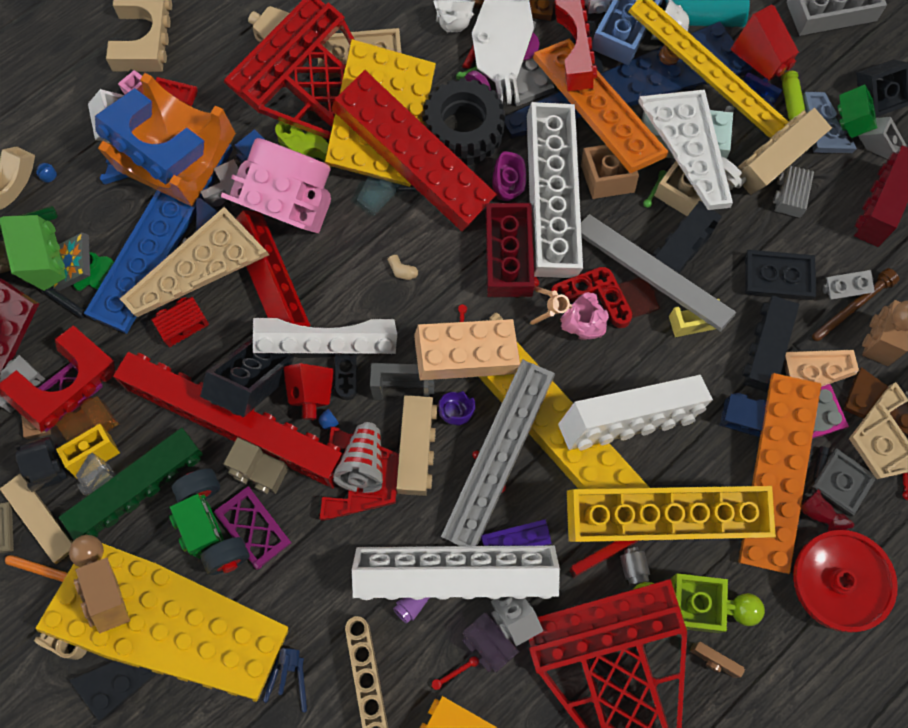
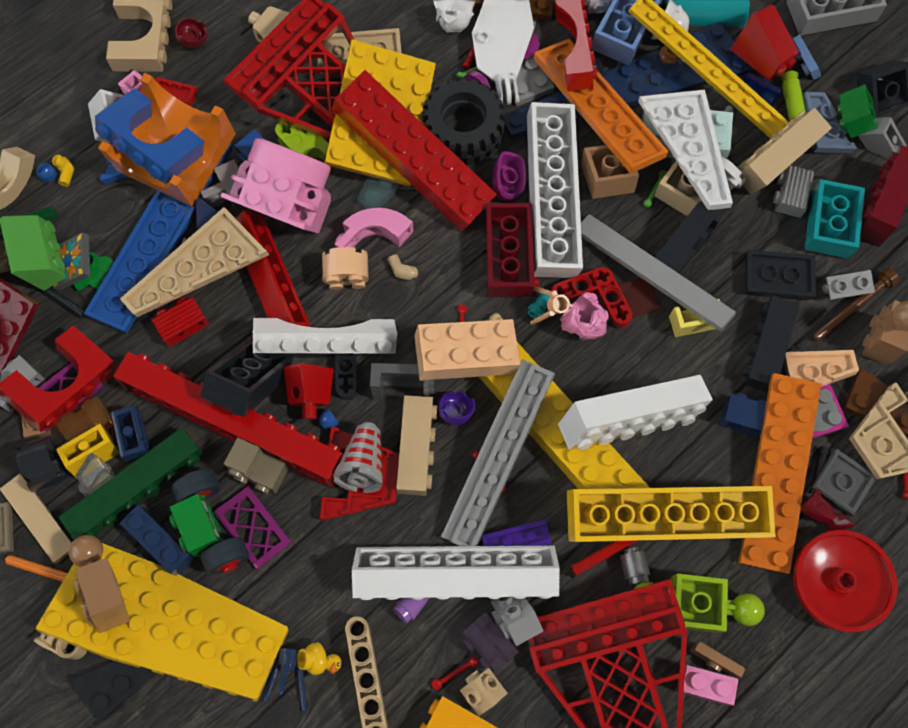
(65, 168): none -> yellow arm
(130, 433): none -> dark blue brick
(157, 540): none -> dark blue brick
(191, 33): none -> dark red hair
(315, 660): none -> yellow animal
(345, 268): none -> light nougat brick
(375, 222): none -> bright pink arch
(483, 691): none -> tan brick
(539, 306): none -> teal pin
(709, 685): none -> bright pink brick
(809, 65): none -> medium blue hinge
(835, 219): none -> teal brick

